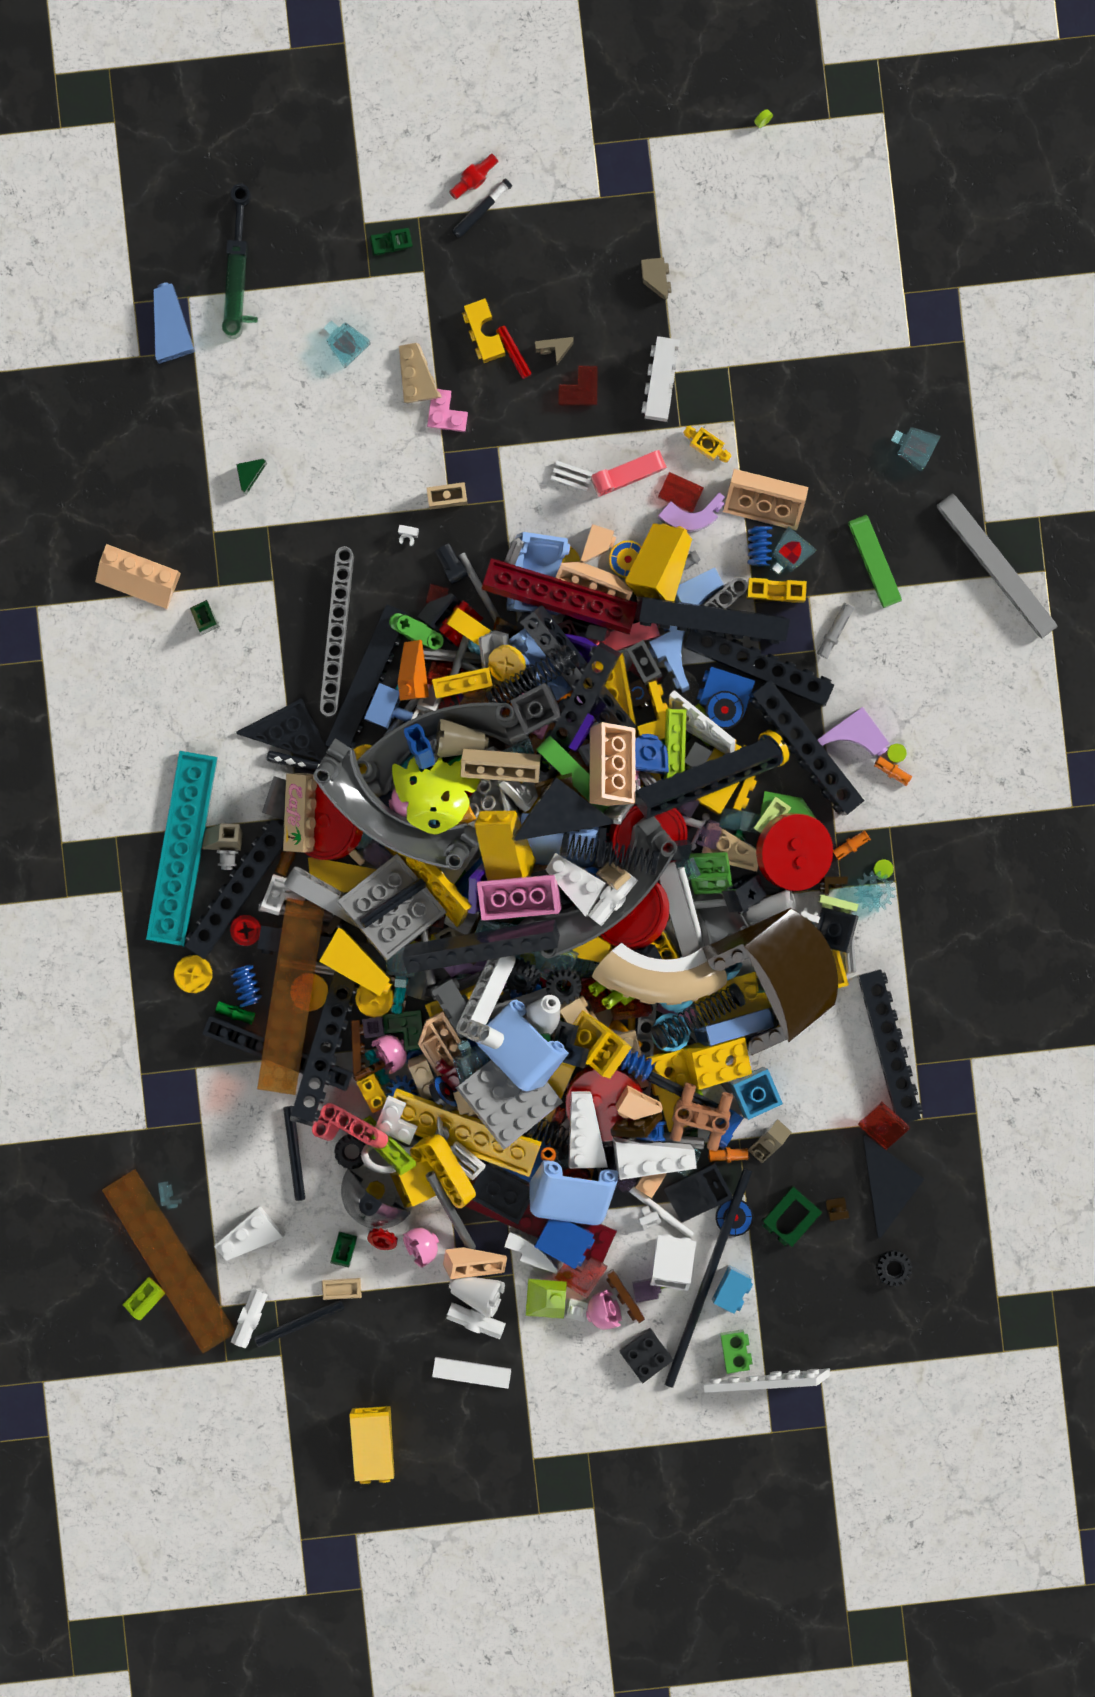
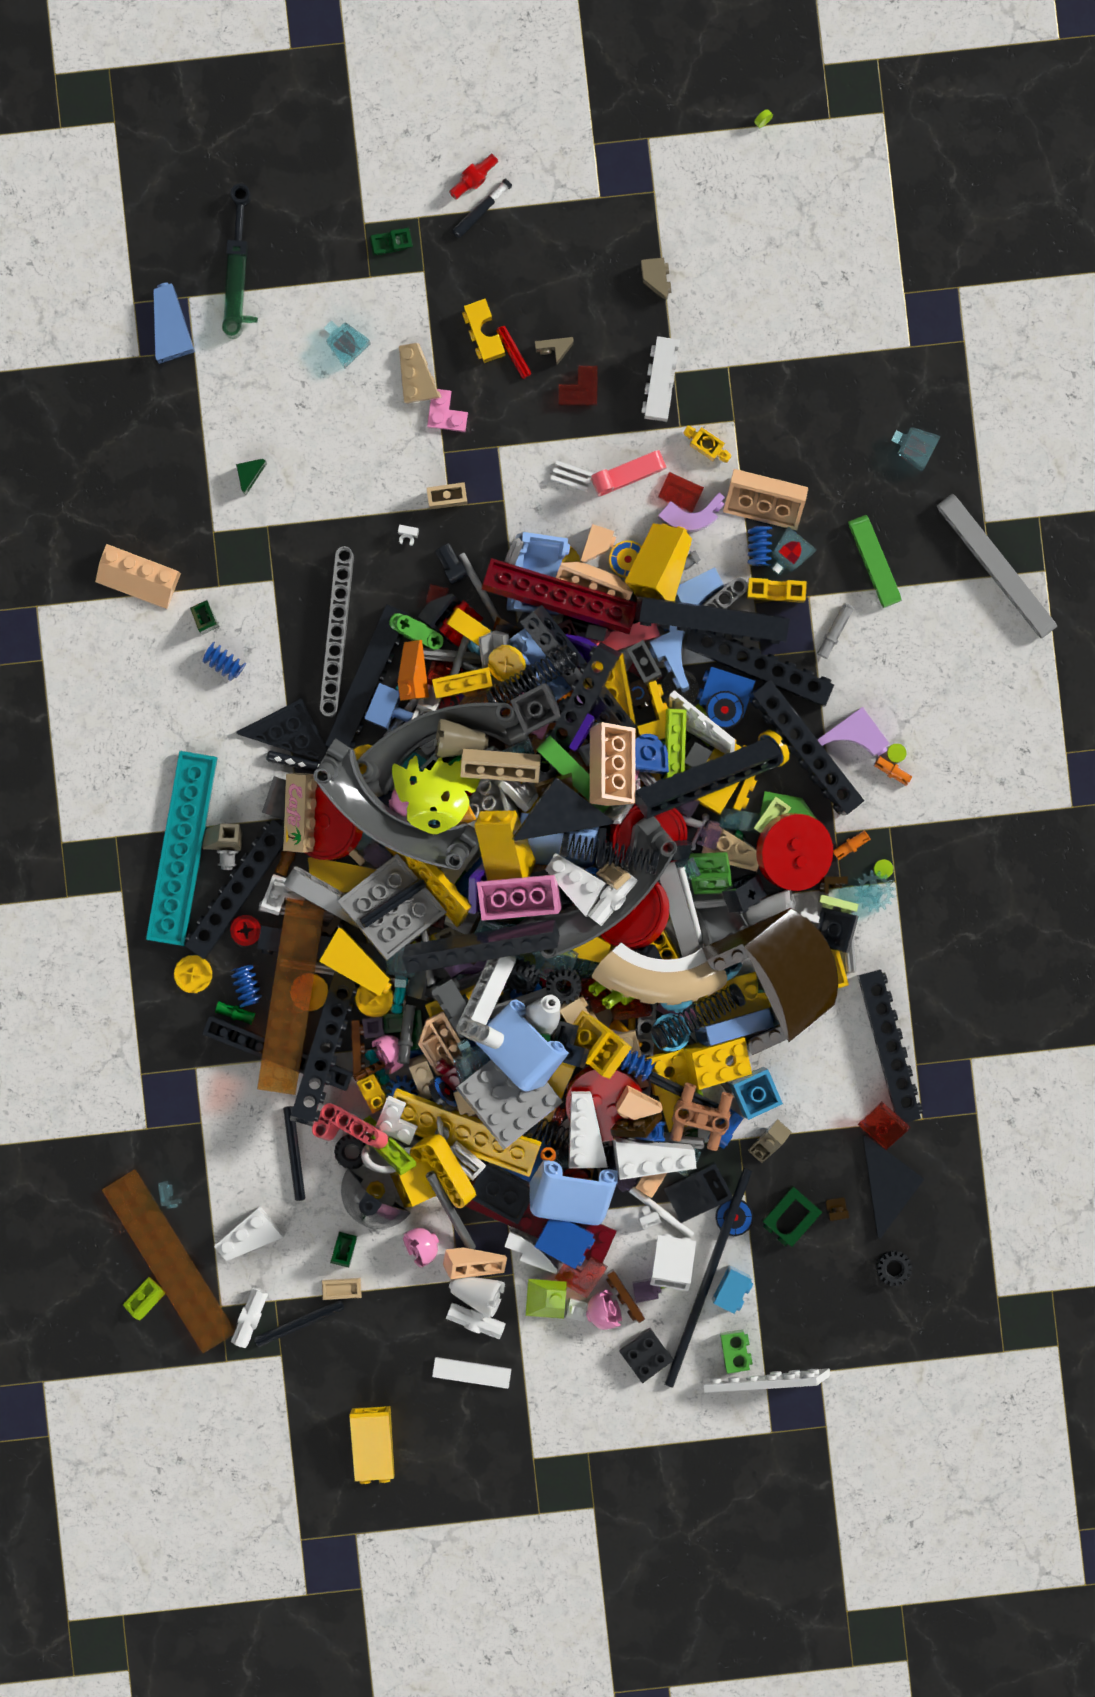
(223, 662): none -> blue piece
(382, 1239): red gear -> none
(405, 1042): none -> dark grey pin
(419, 746): blue brick -> none
(728, 1155): orange pin -> none

